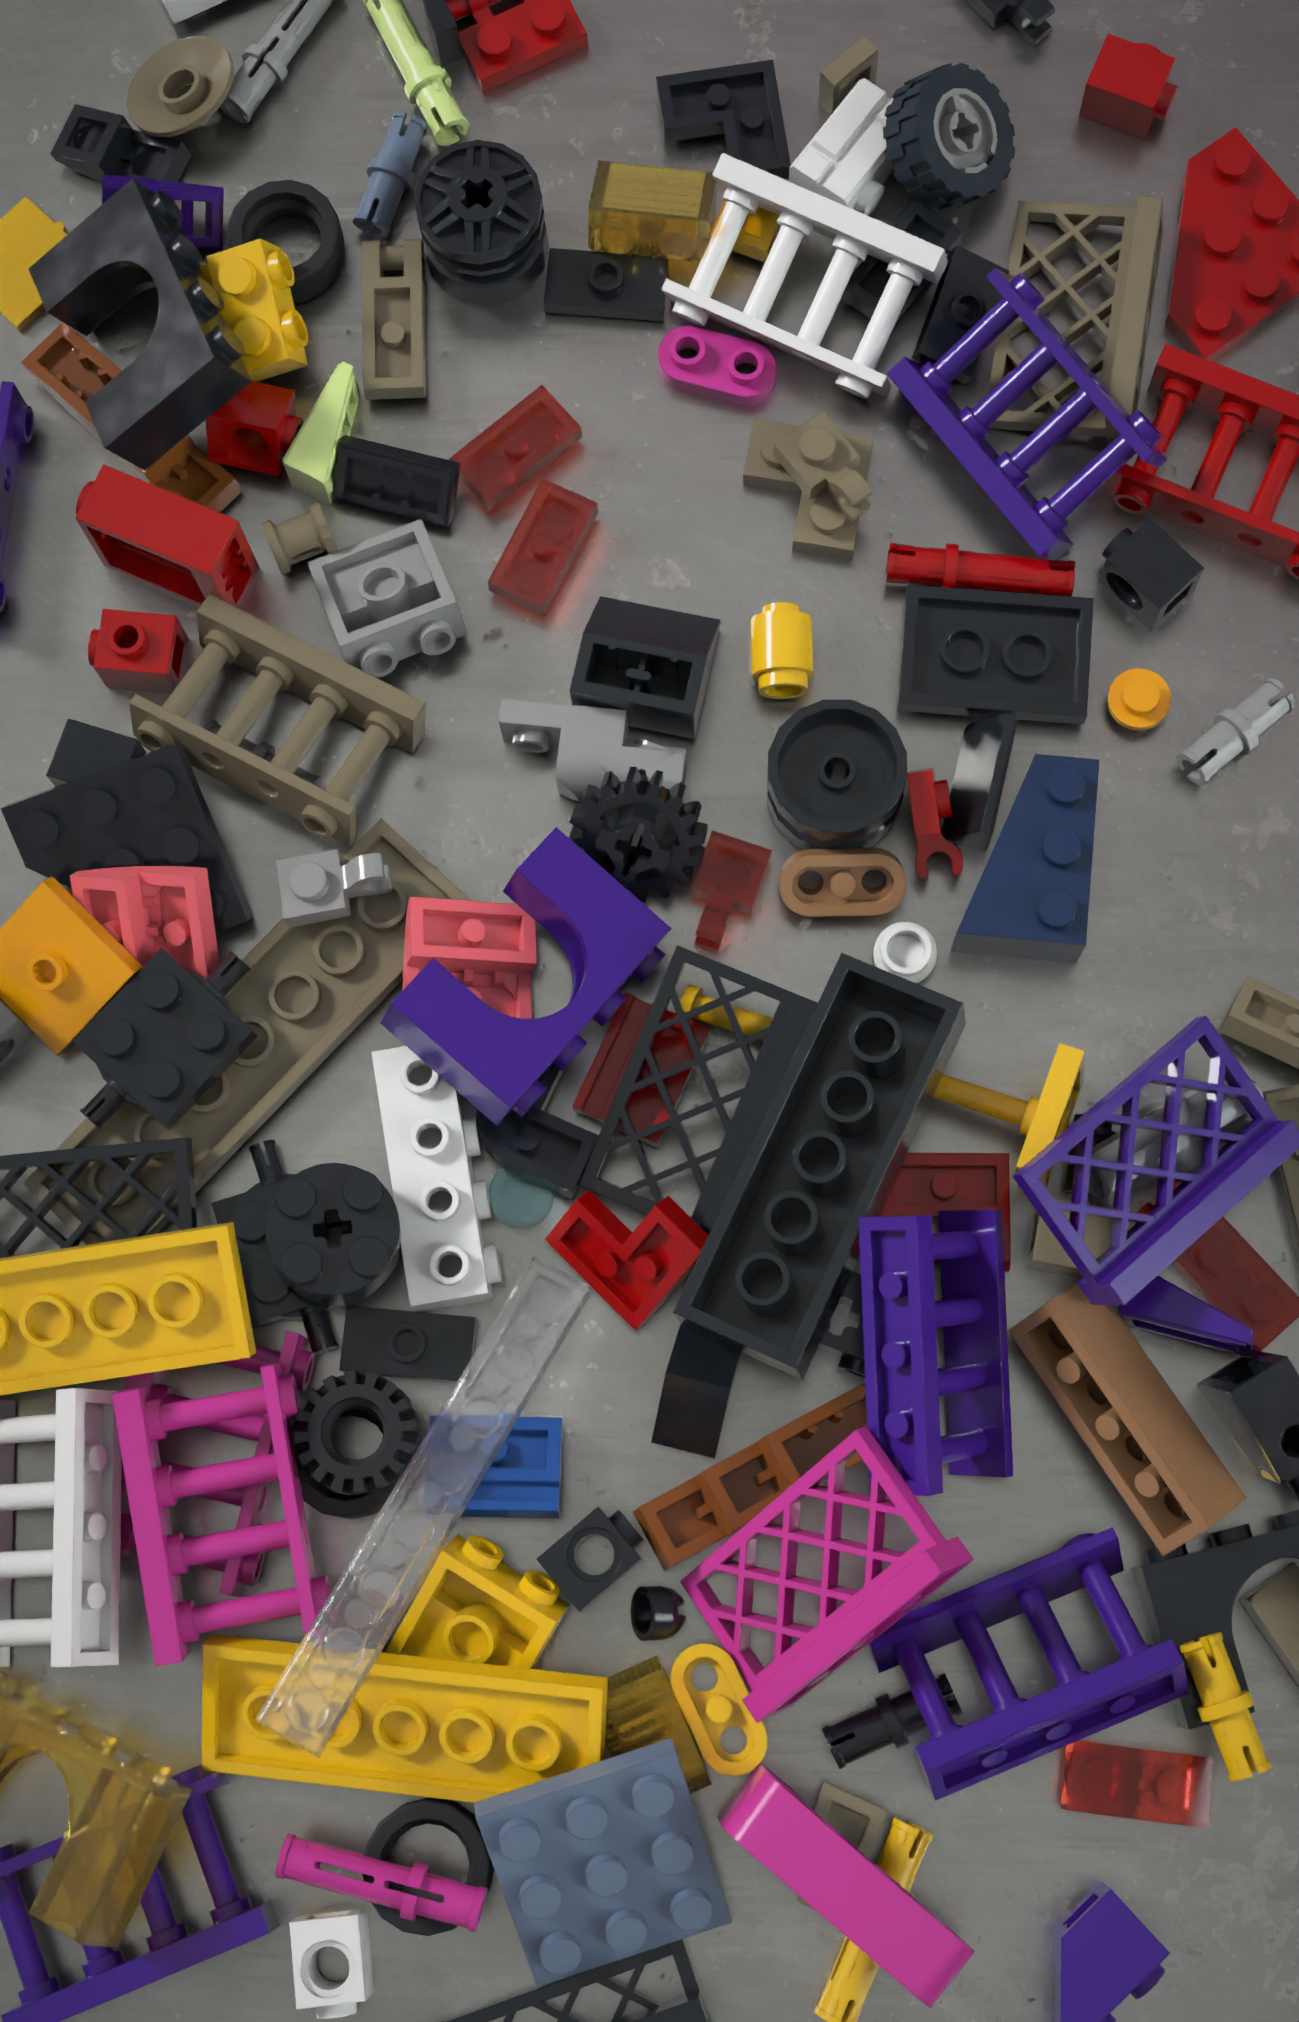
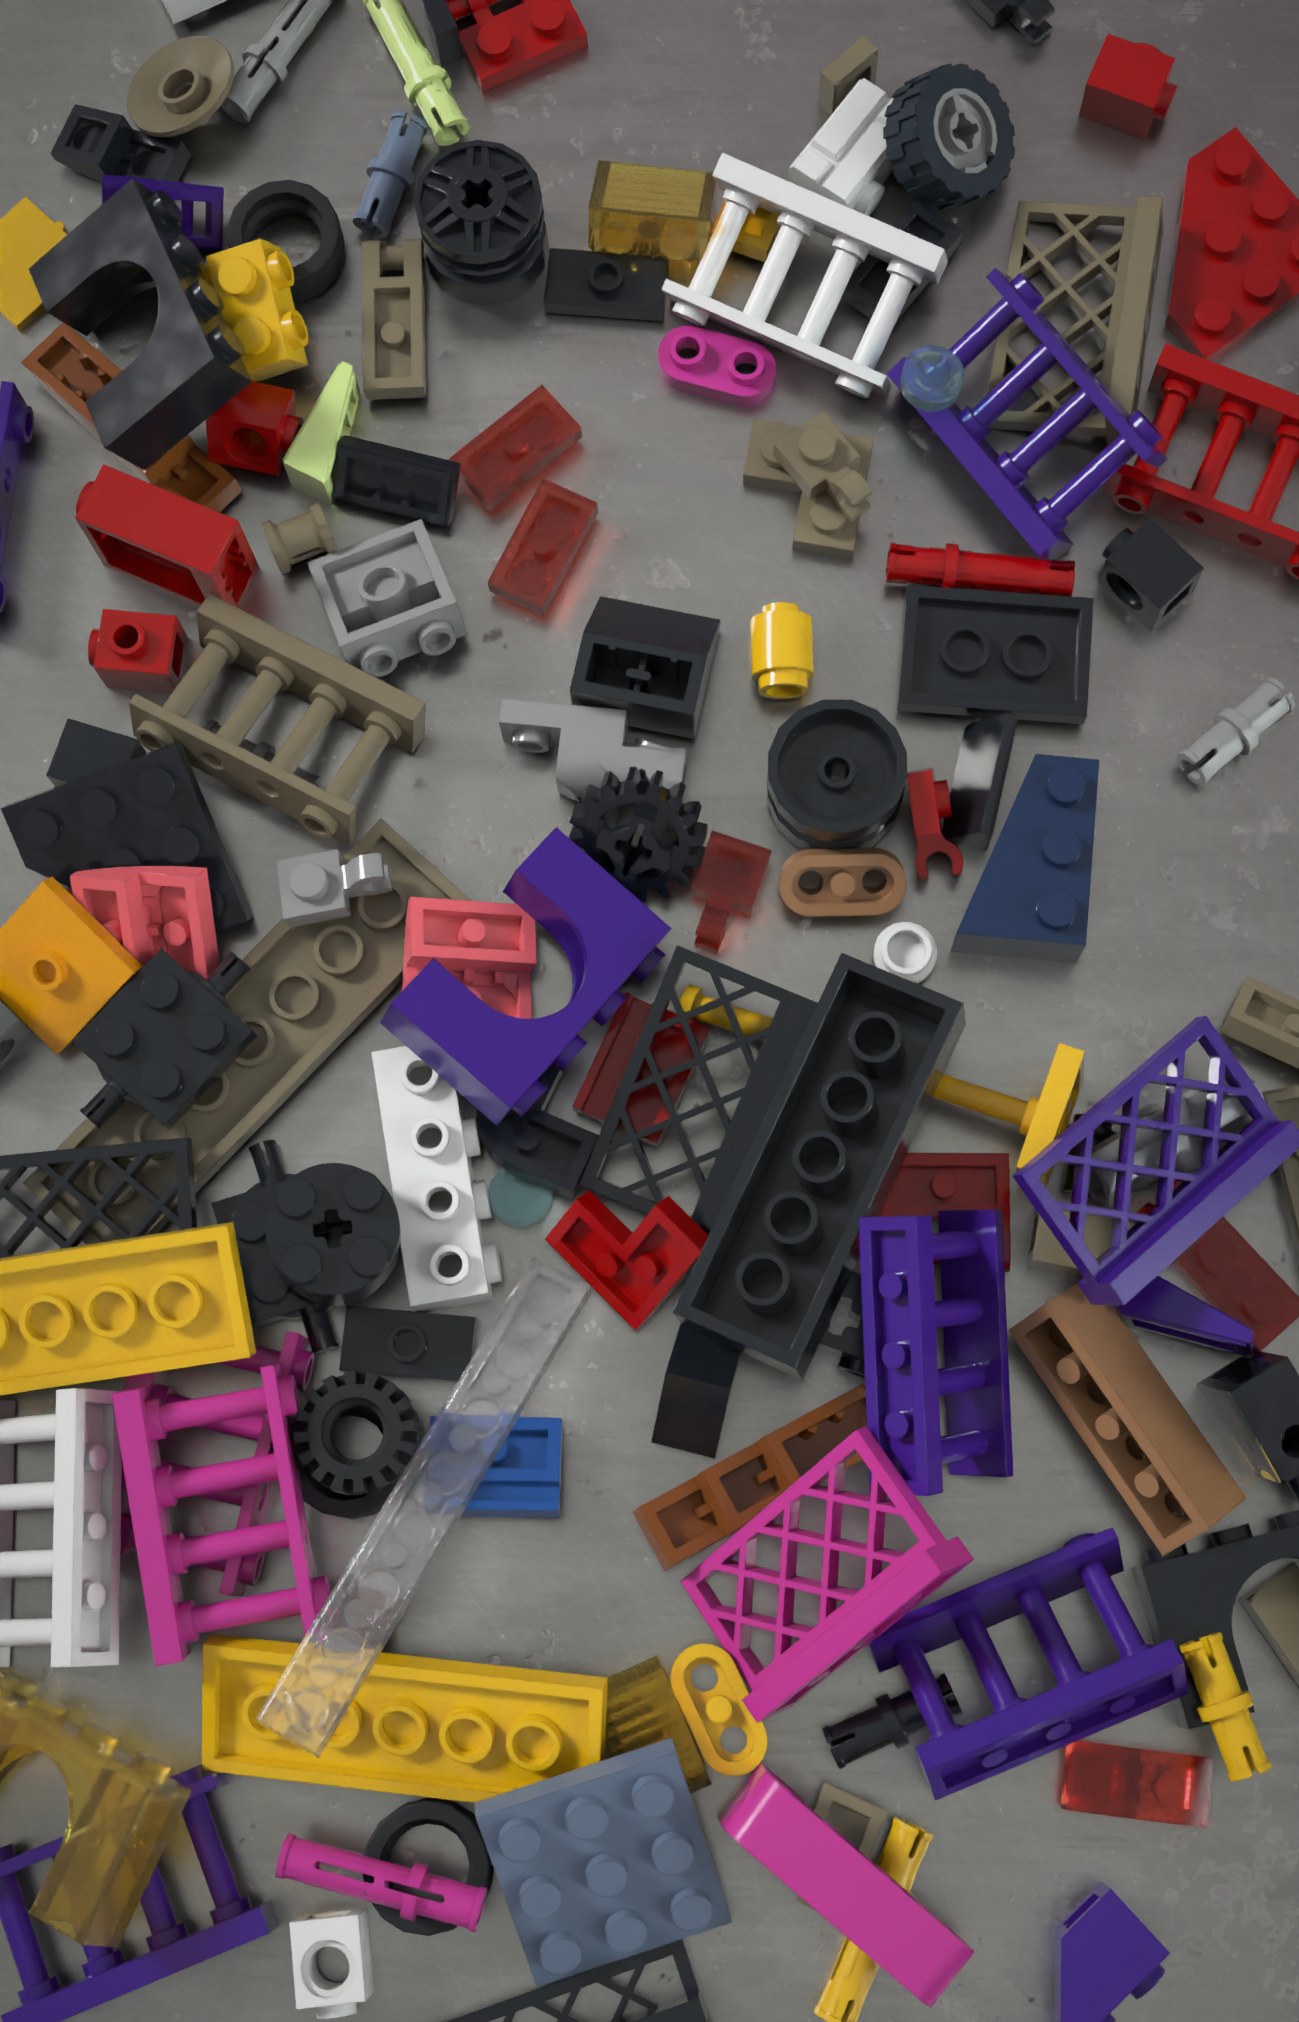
(480, 1609): yellow plate -> none
(562, 1563): black brick -> none
(656, 1613): black hinge -> none
(733, 102): black plate -> none
(932, 378): none -> clear light blue tile
(957, 306): black plate -> none
(1139, 699): light orange plate -> none

